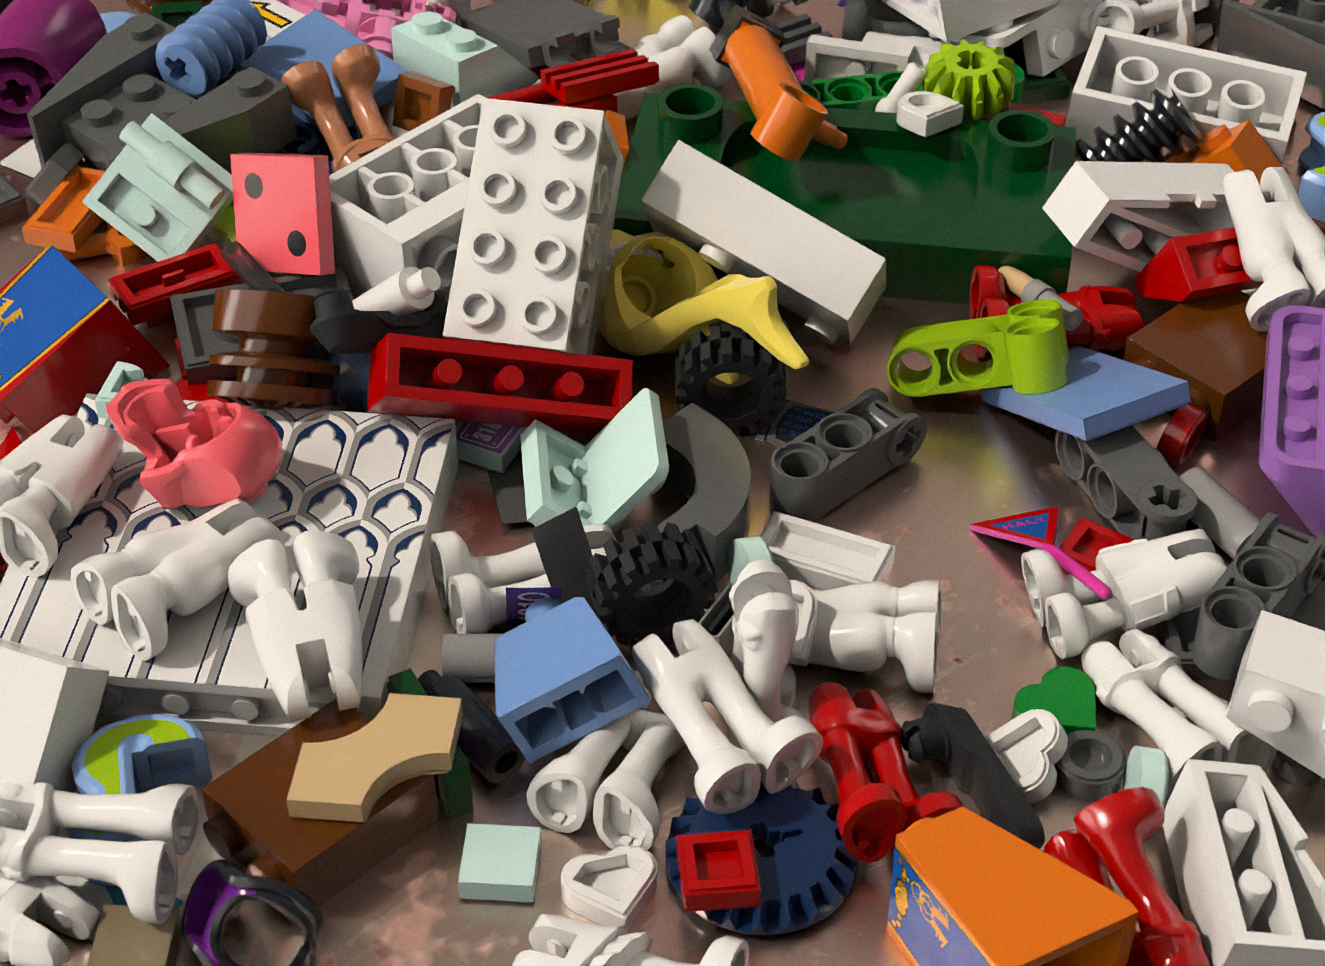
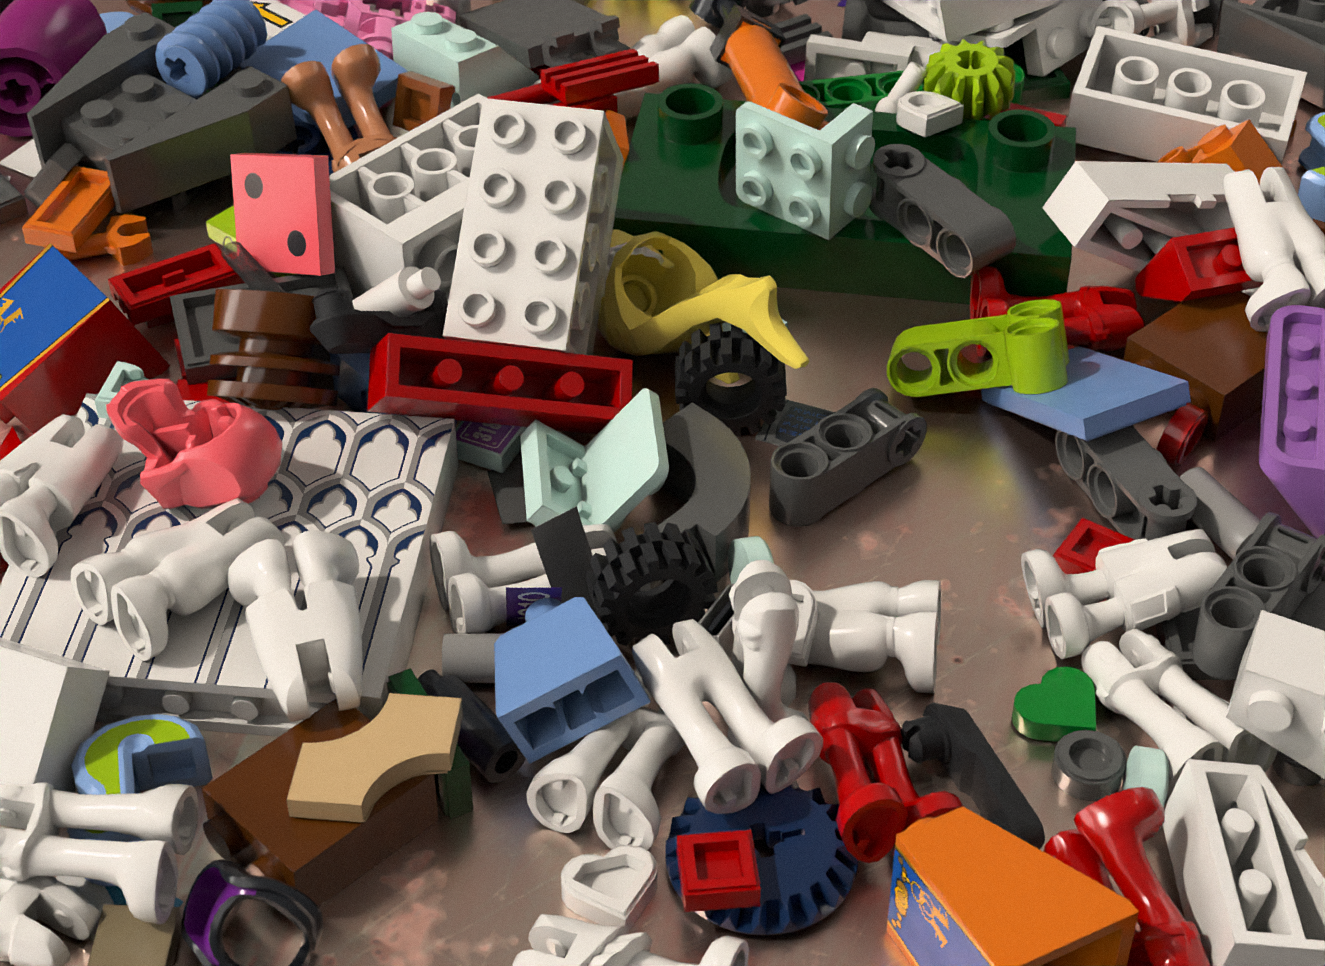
(161, 190): light aqua plate -> none
(500, 862): light aqua tile -> none
(760, 235): white brick -> none
(803, 172): none -> light aqua bracket
(825, 555): white tile -> none
(938, 211): none -> dark grey piece
(1029, 750): white tile -> none
(1035, 289): light grey piece -> none
(1039, 530): piece -> none
(1145, 135): black piece -> none

